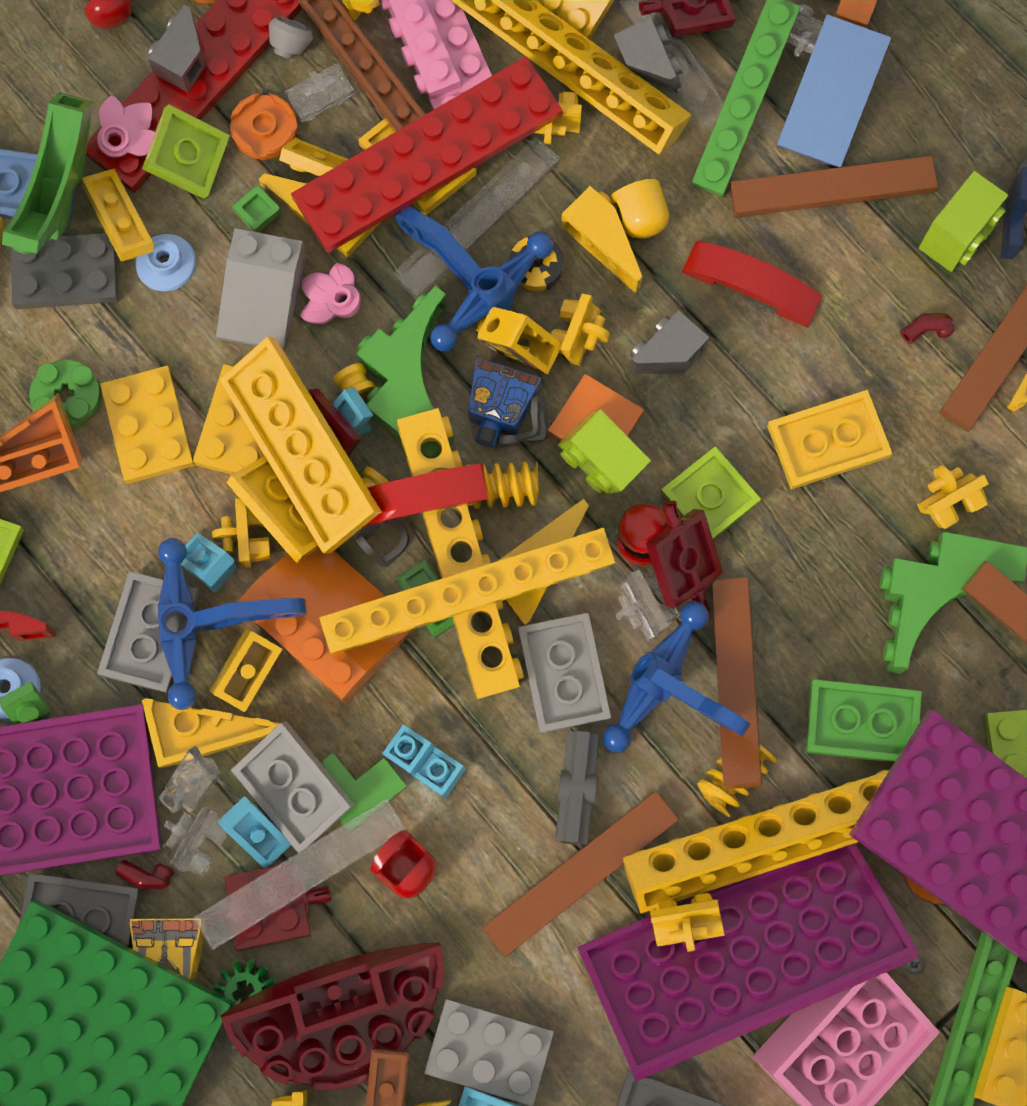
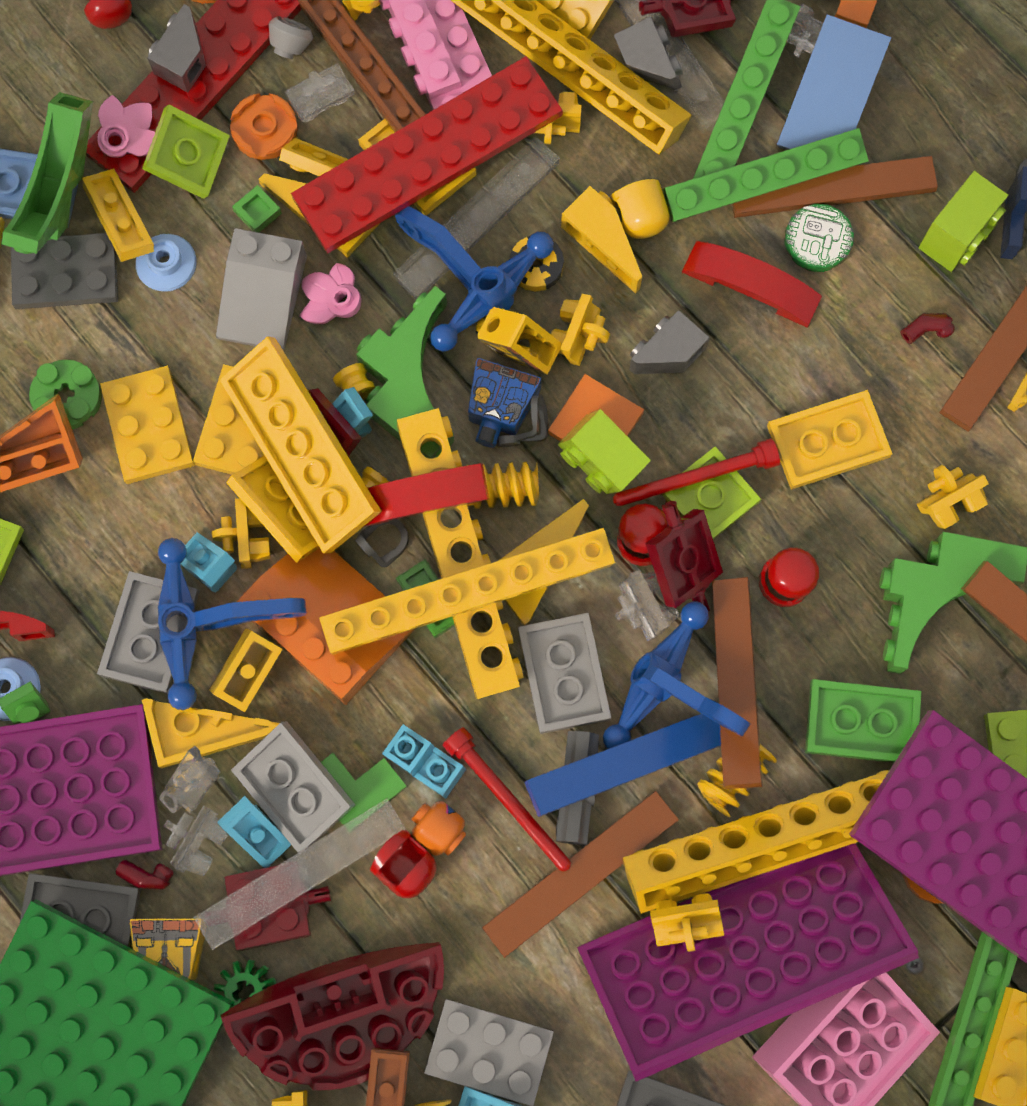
(438, 828): none -> orange head
(462, 747): none -> red piece
(623, 763): none -> blue tile
(762, 455): none -> red piece
(765, 175): none -> bright green plate
(791, 574): none -> red helmet
(819, 237): none -> tile

